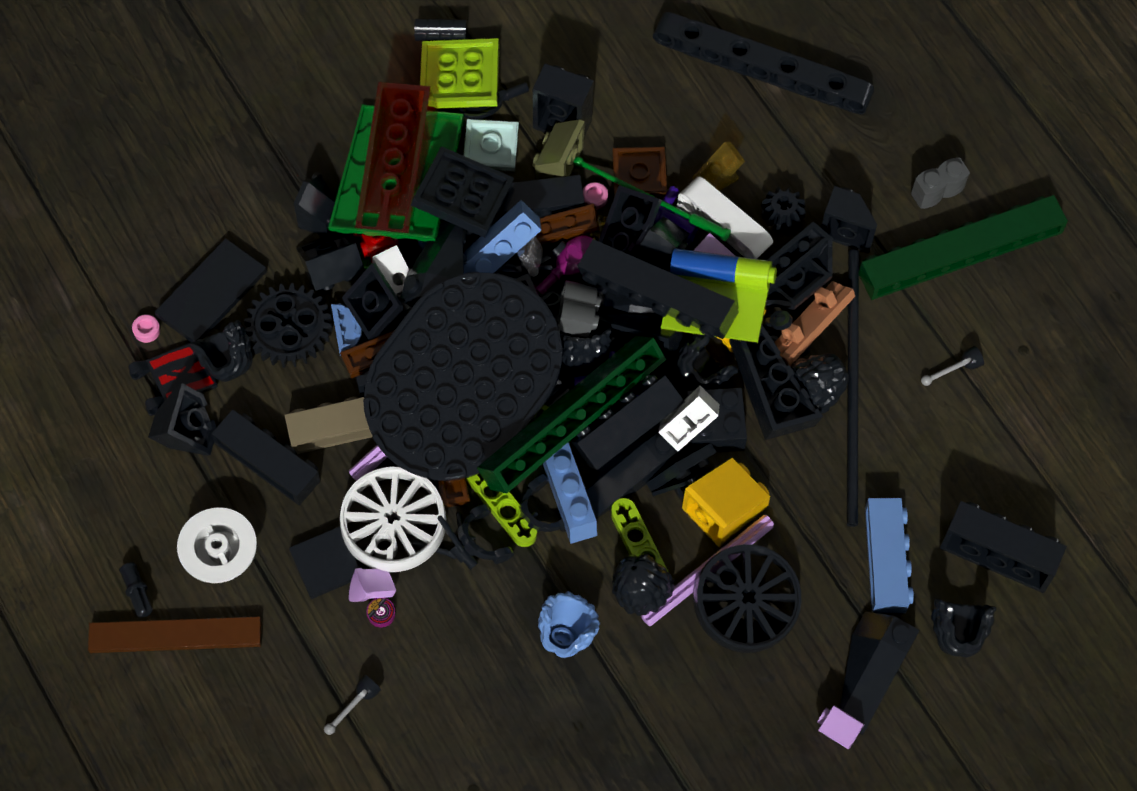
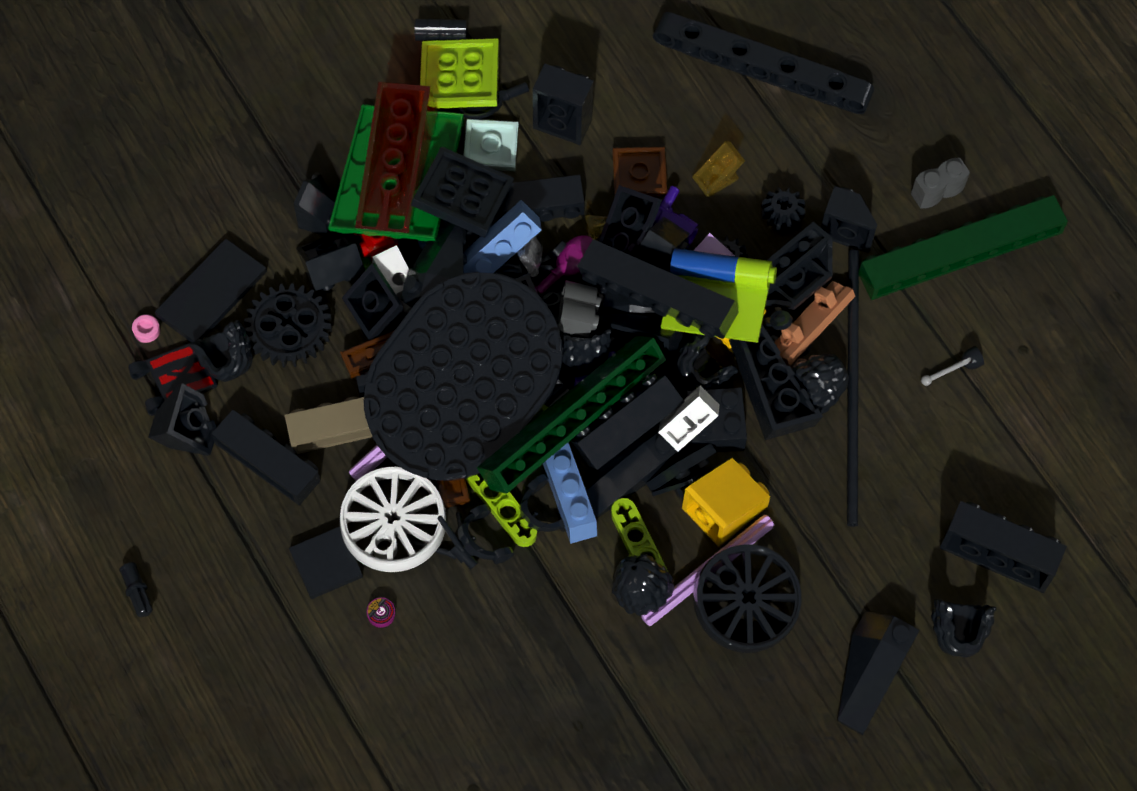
(174, 634): reddish brown tile -> none
(216, 545): white piece -> none
(346, 327): medium blue plate -> none
(366, 690): hinge -> none
(370, 584): lavender tile -> none
(560, 150): olive slope -> none
(567, 624): medium blue hair -> none
(568, 224): reddish brown tile -> none
(596, 194): bright pink tile -> none
(709, 203): white beam -> none
(722, 233): green piece -> none
(840, 726): lavender brick -> none
(887, 555): medium blue brick -> none

